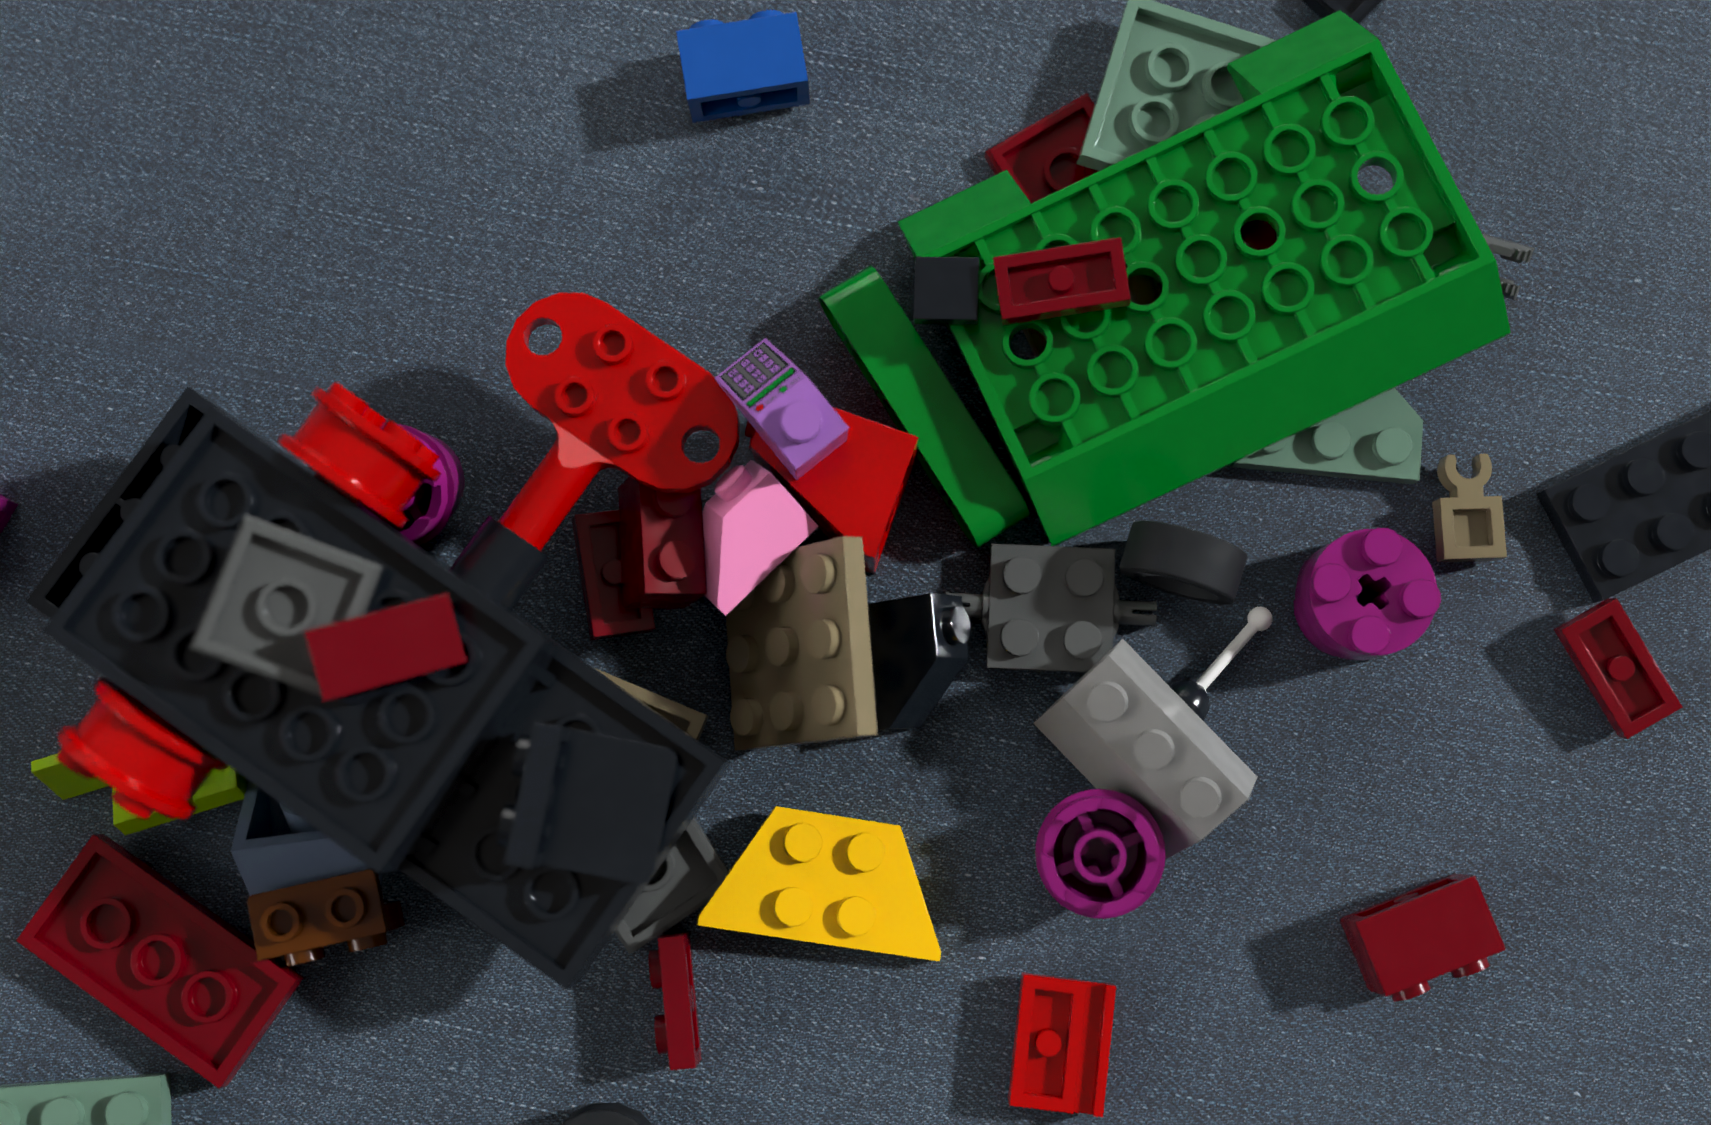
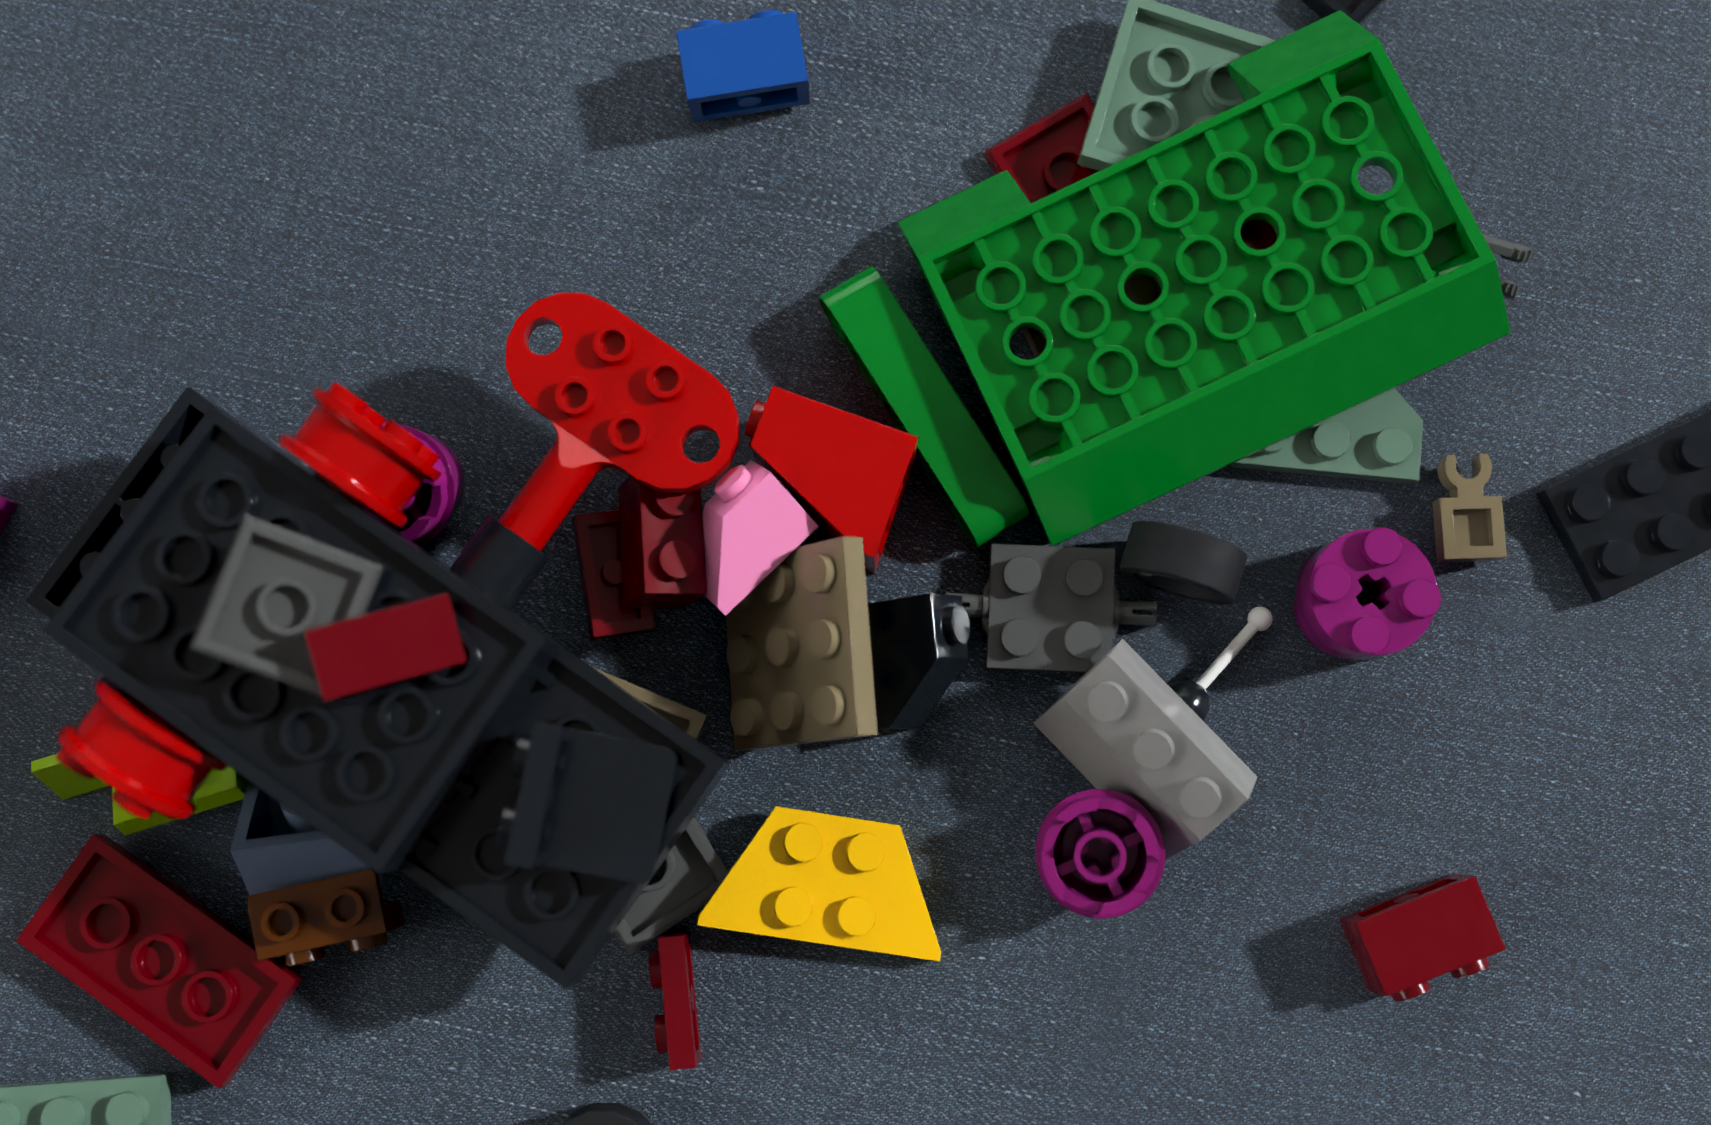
(783, 407): medium lavender slope -> none
(946, 290): black tile -> none
(1062, 281): dark red plate -> none
(1062, 1044): red plate -> none
(1618, 668): dark red plate -> none

